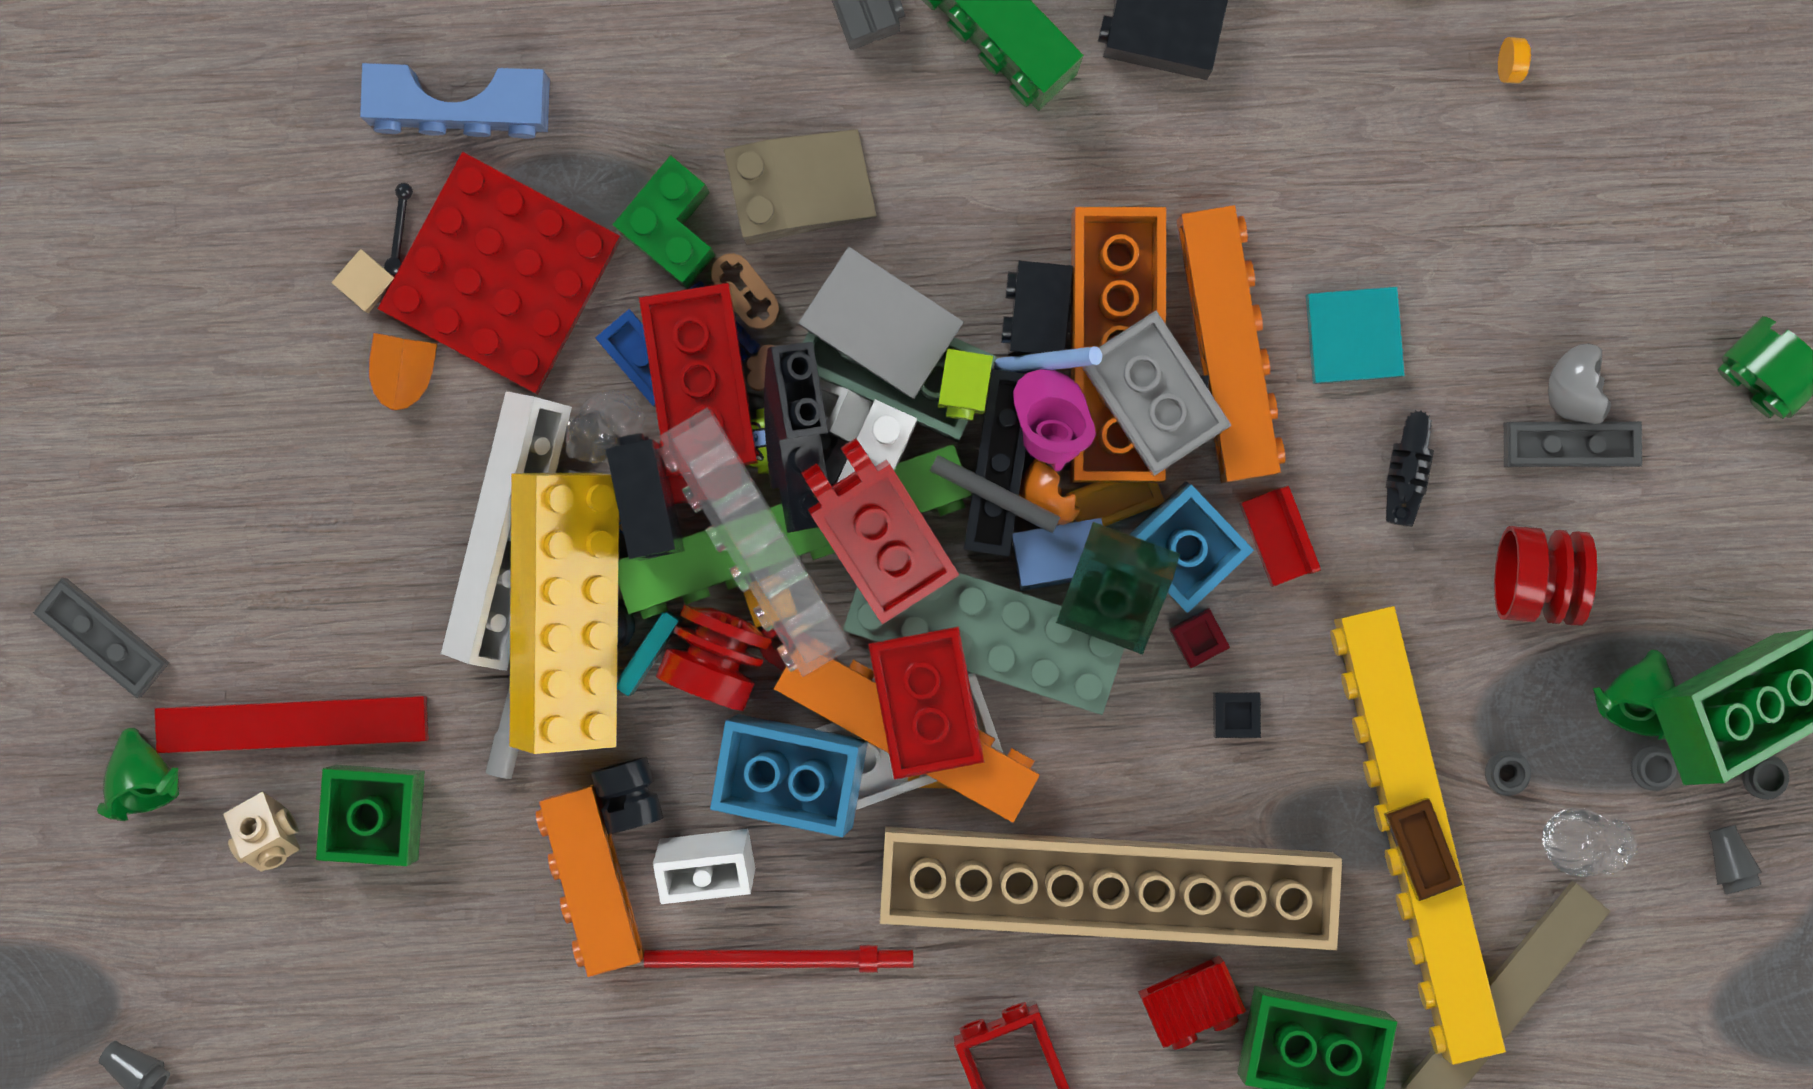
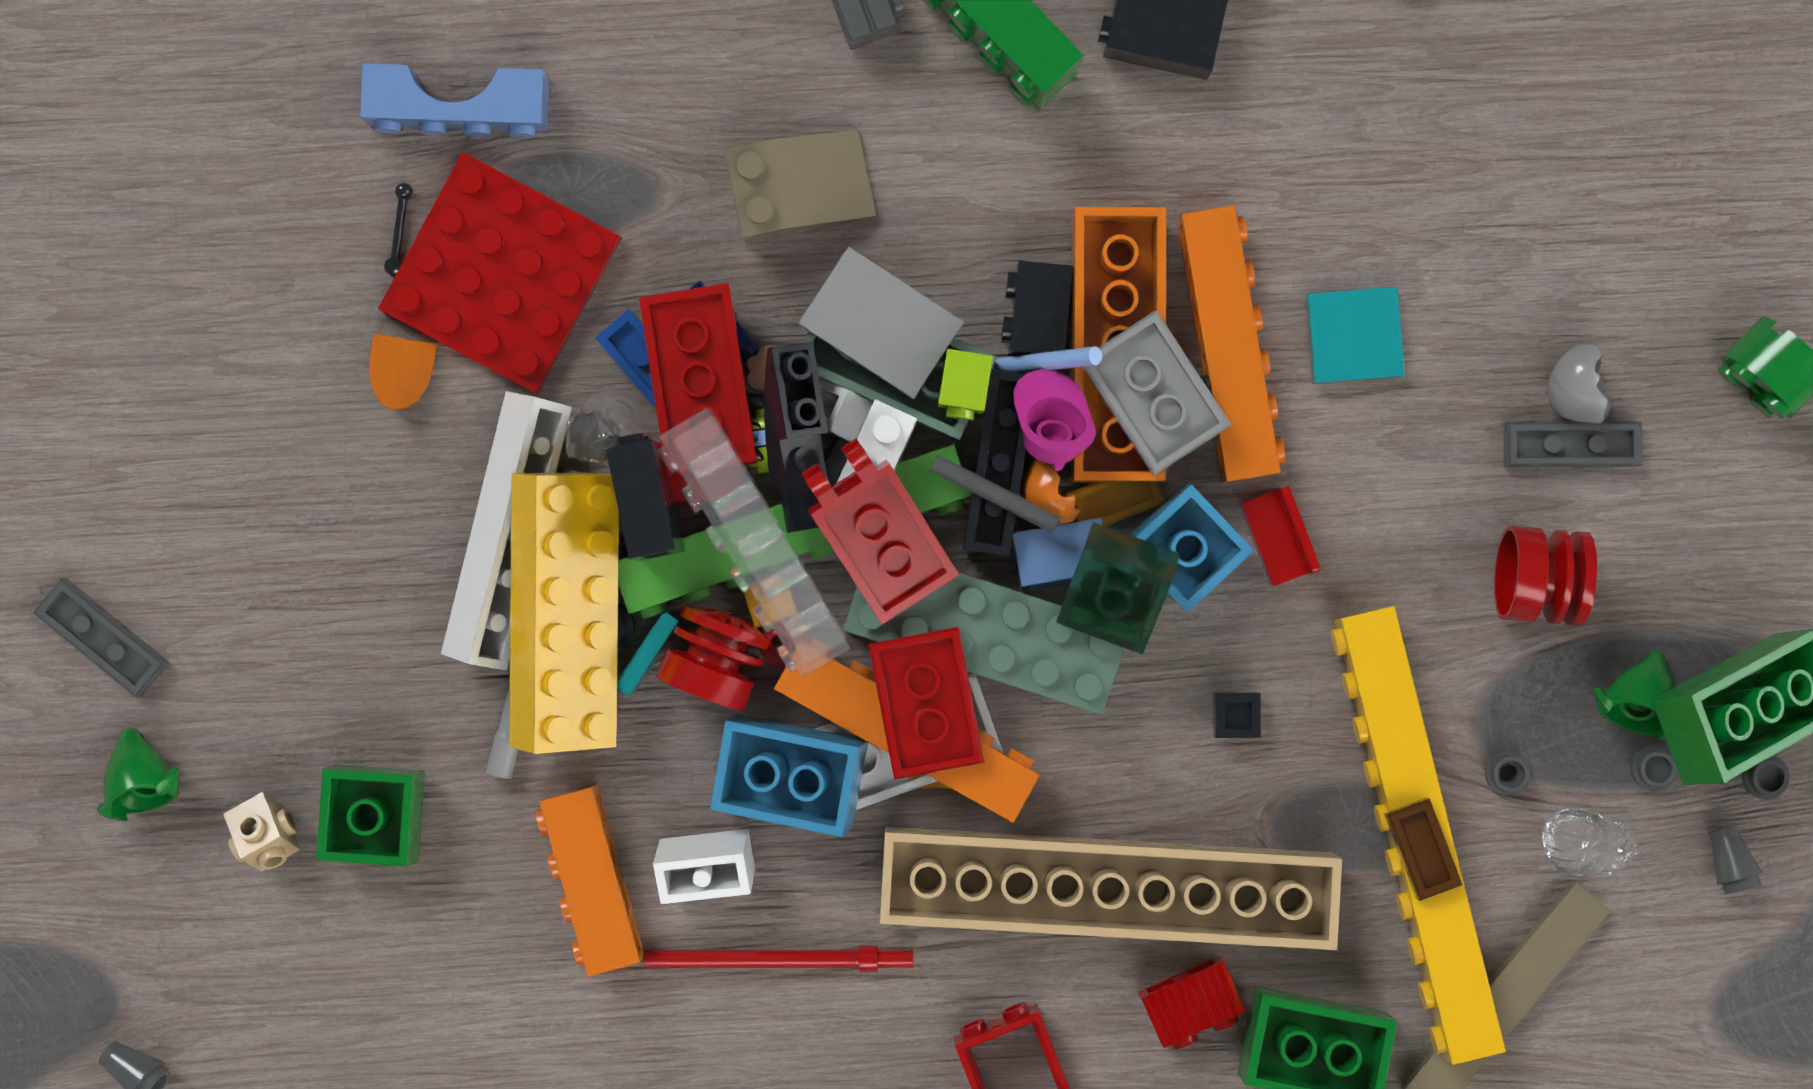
(291, 724): red tile -> none
(363, 281): tan tile -> none
(627, 795): black wheel -> none
(657, 219): green brick -> none
(754, 285): medium nougat beam -> none
(1199, 638): dark red tile -> none
(1409, 471): black hinge -> none
(1514, 60): light orange tile -> none

